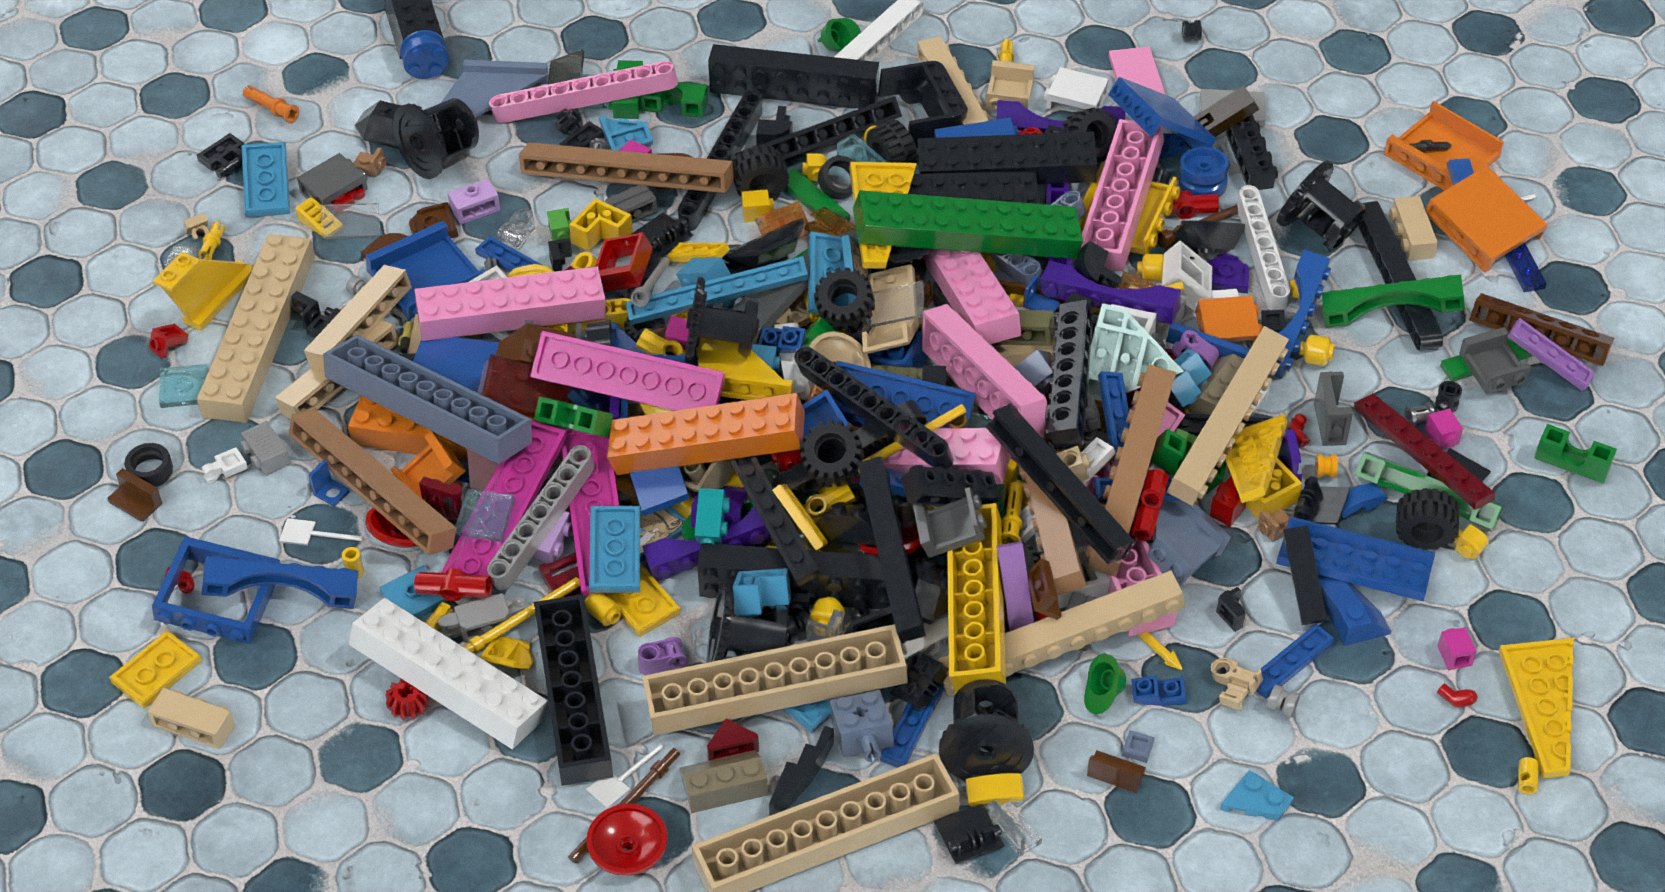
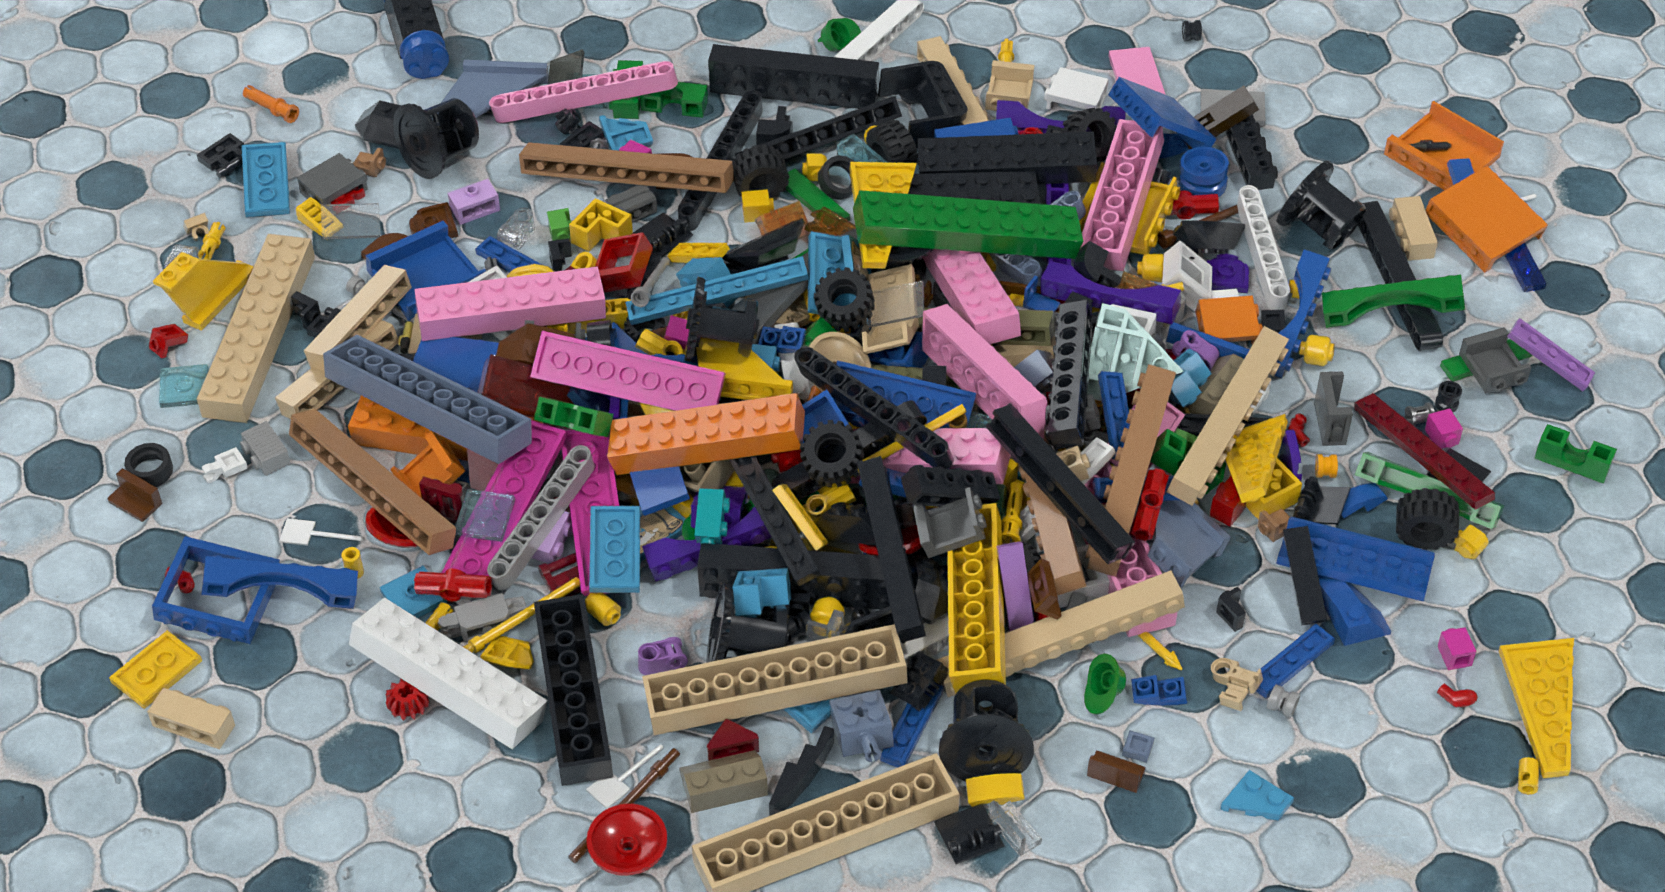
(321, 482): blue bracket -> none
(649, 607): yellow tile -> none
(1570, 337): reddish brown brick -> none

